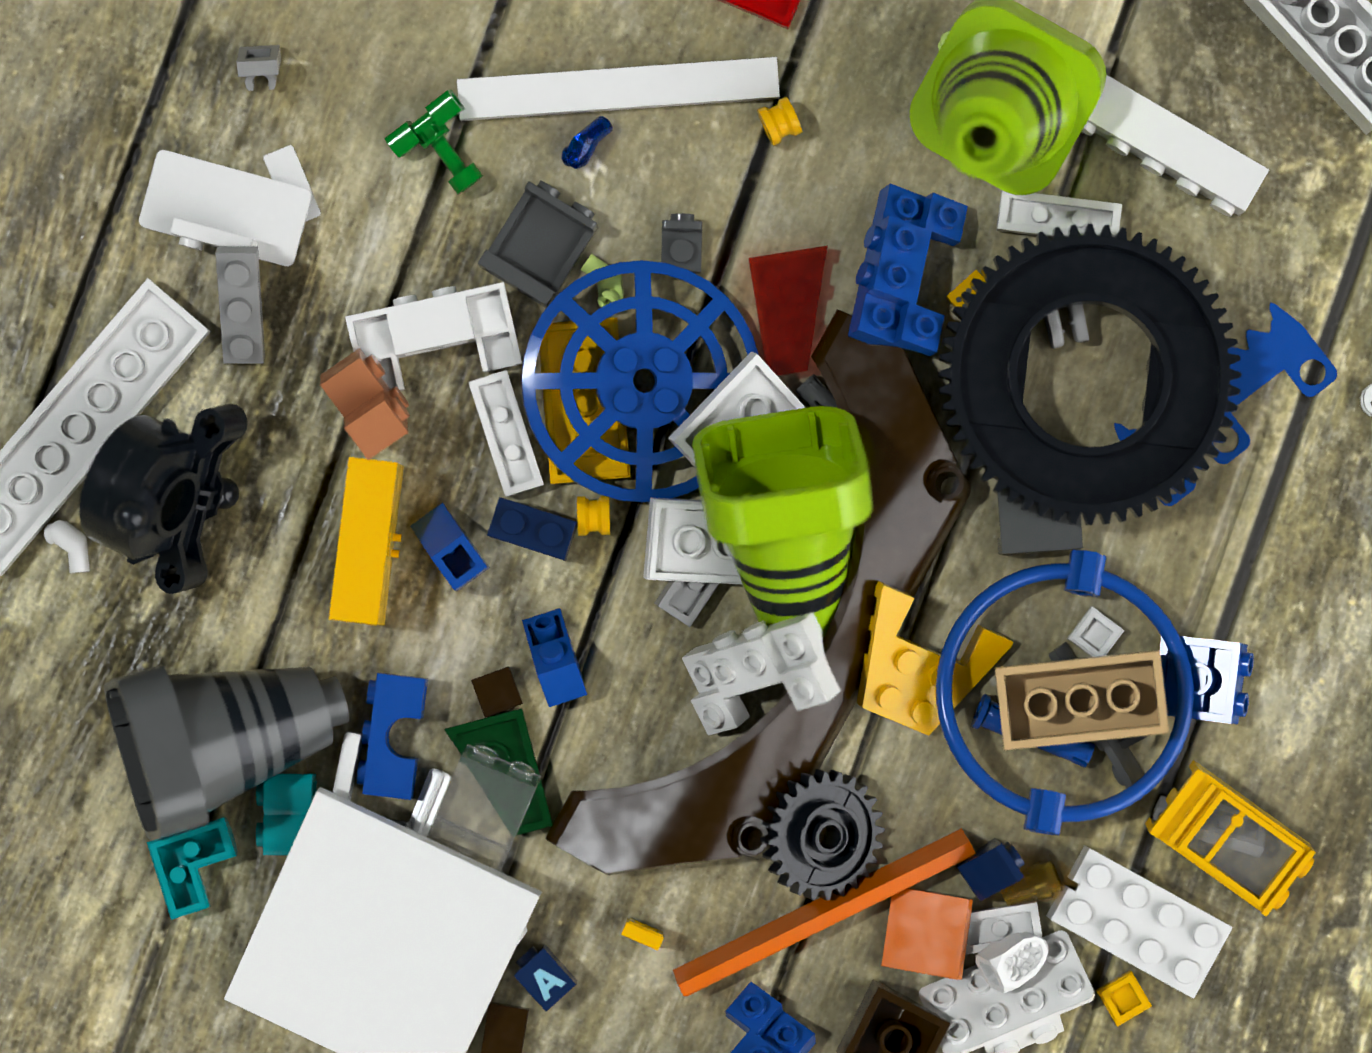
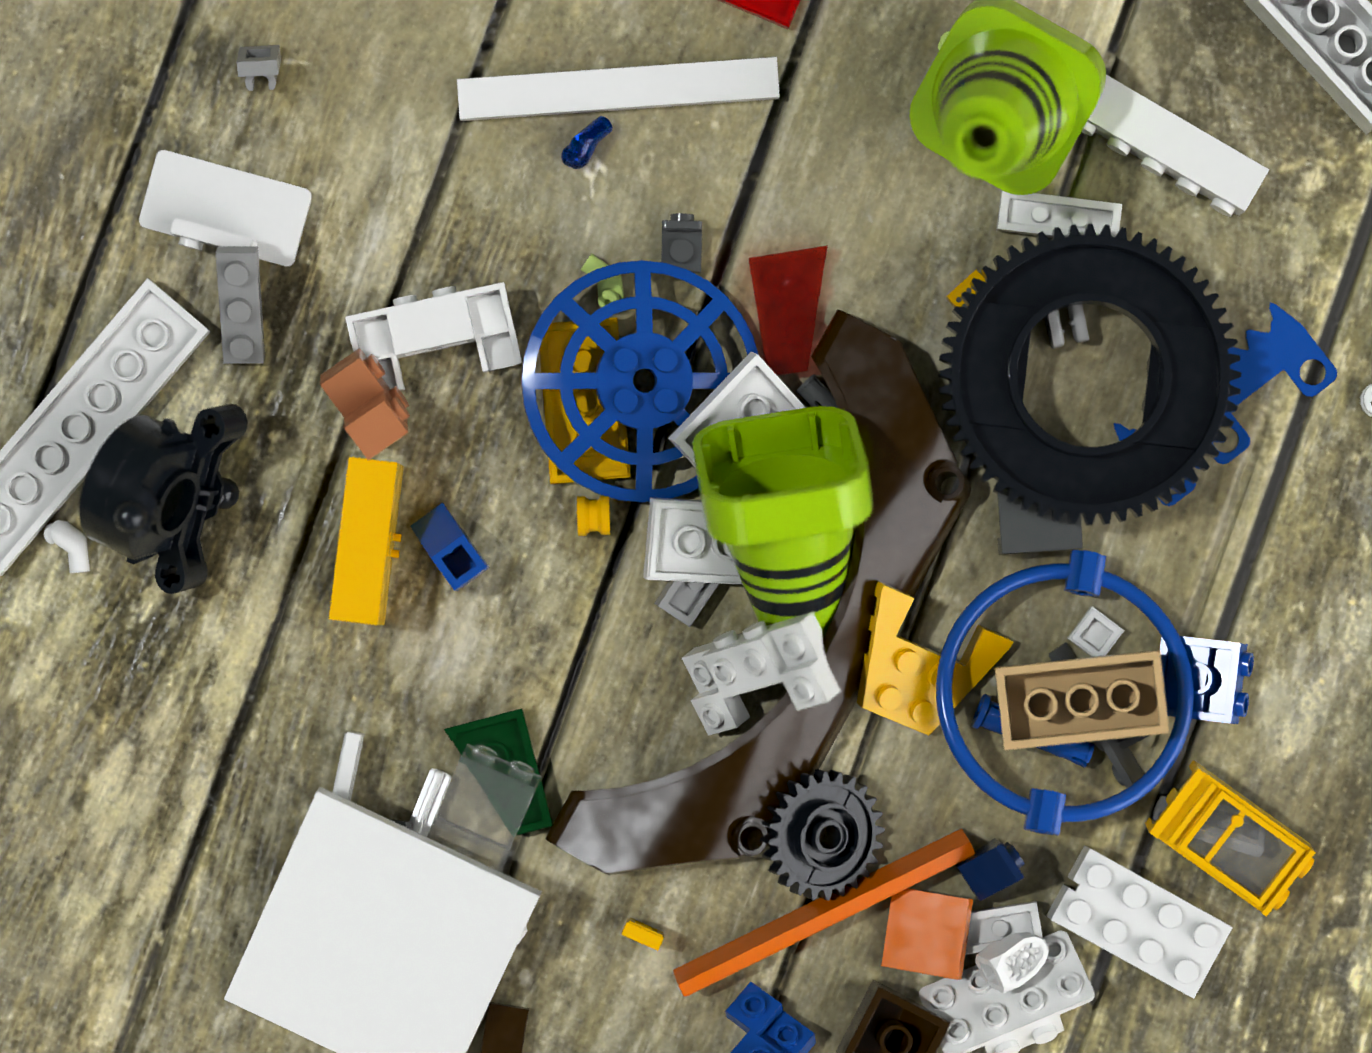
(179, 860): teal brick -> none
(215, 735): dark grey cone -> none
(285, 805): teal brick -> none
(286, 168): white sticker -> none
(386, 771): blue arch -> none
(430, 131): green bar -> none
(497, 691): dark brown tile -> none
(506, 433): white plate -> none
(532, 529): dark blue brick -> none
(539, 243): dark grey panel -> none
(544, 976): dark blue brick -> none
(554, 657): blue slope -> none
(779, 121): yellow wheel -> none
(895, 265): blue bracket -> none
(1039, 883): clear yellow cone -> none
(1123, 998): yellow tile -> none

